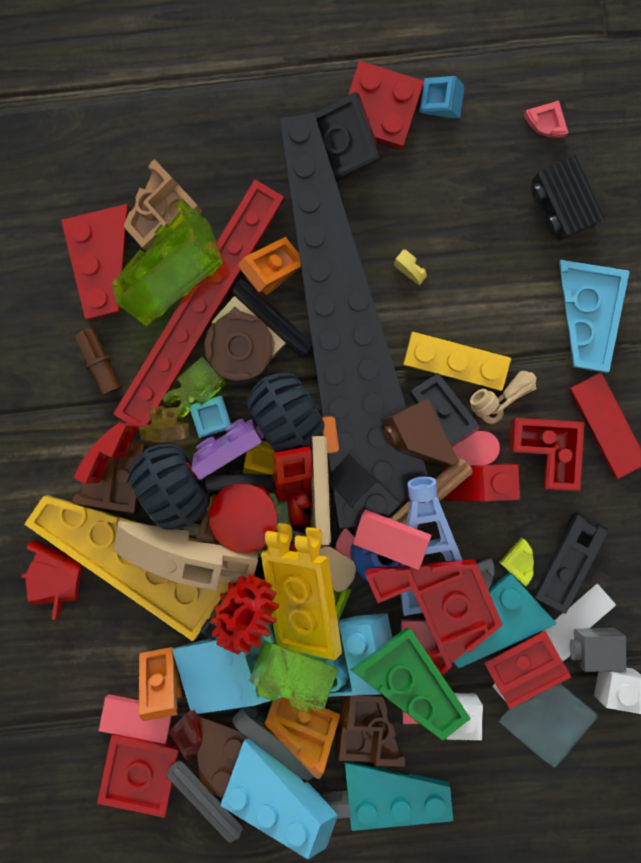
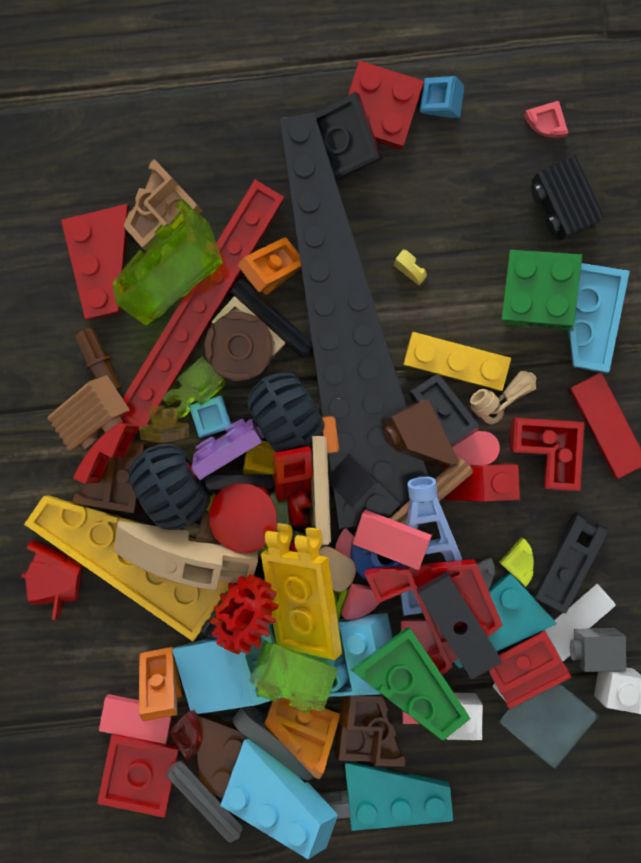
(89, 413): none -> medium nougat brick
(358, 602): none -> coral tile
(467, 640): none -> black tile
(542, 290): none -> green brick

